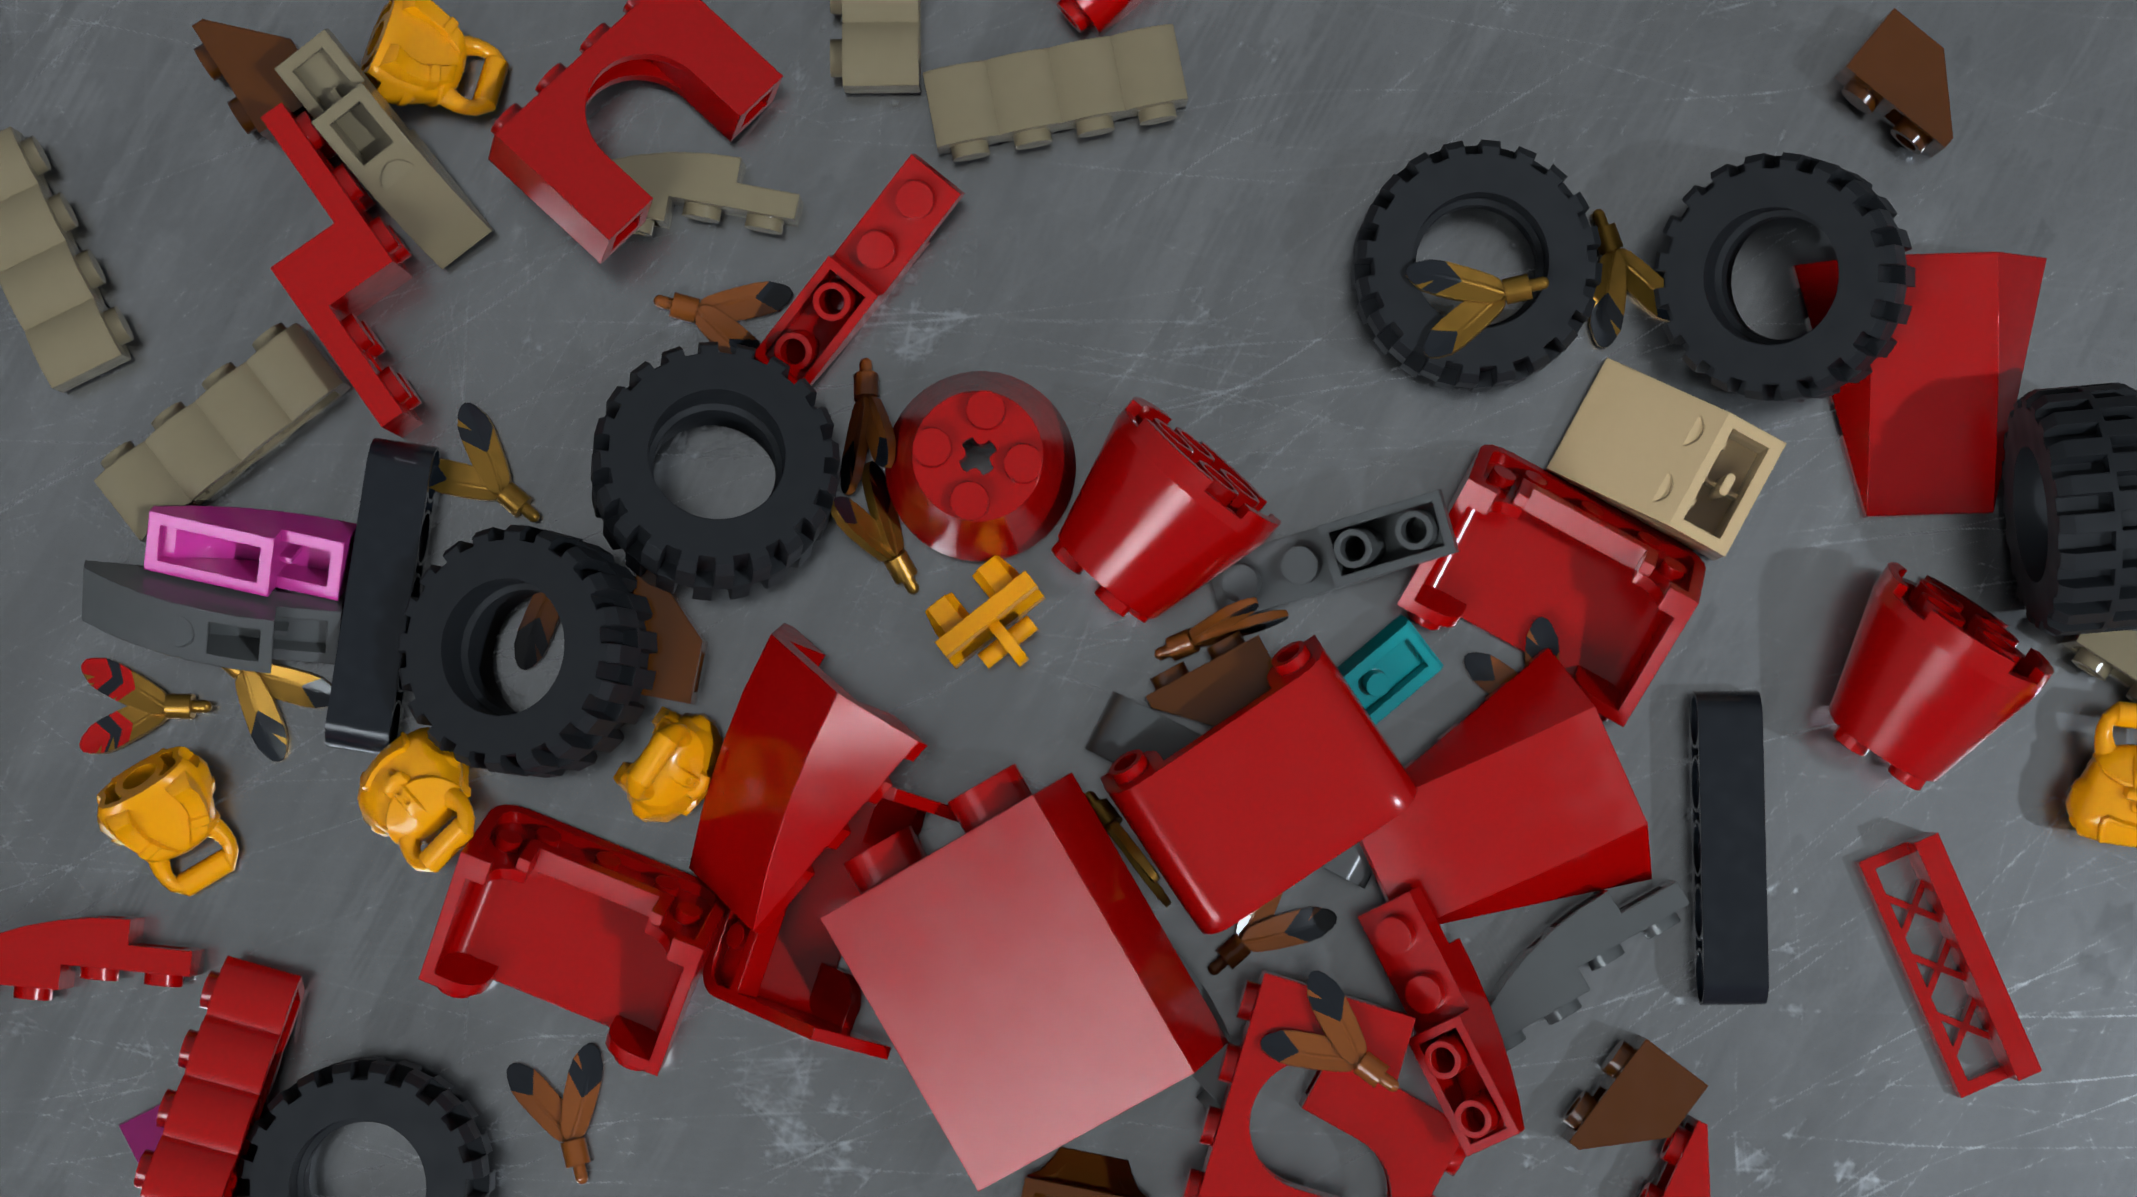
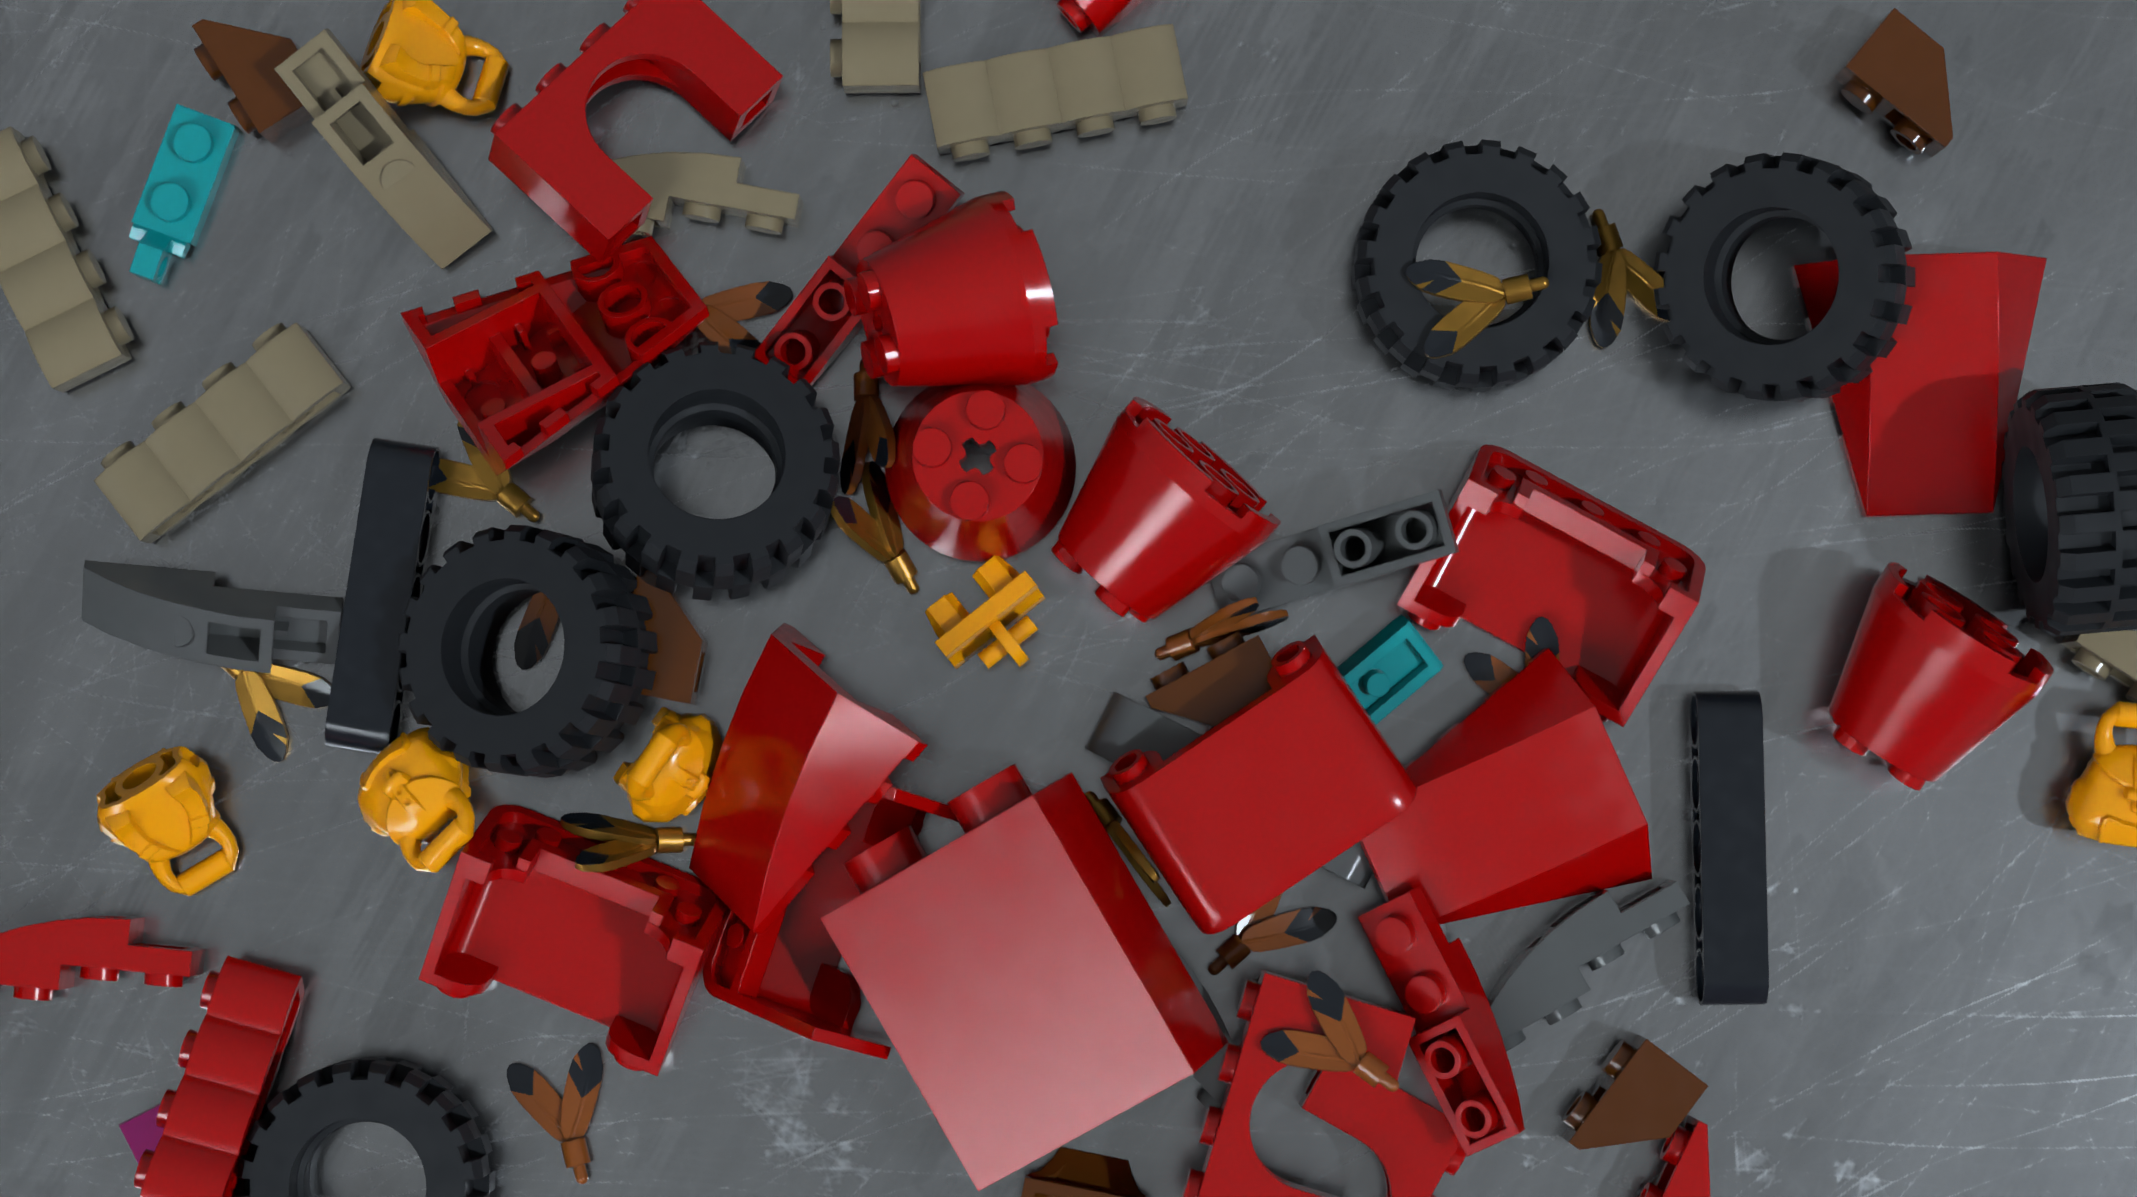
(145, 710): piece -> none
(180, 190): none -> teal hinge
(251, 549): dark pink slope -> none
(345, 271): red bracket -> none
(553, 347): none -> red wedge
(624, 841): none -> pearl gold piece
(957, 302): none -> red cone
(1666, 458): tan slope -> none
(1970, 955): red fence -> none

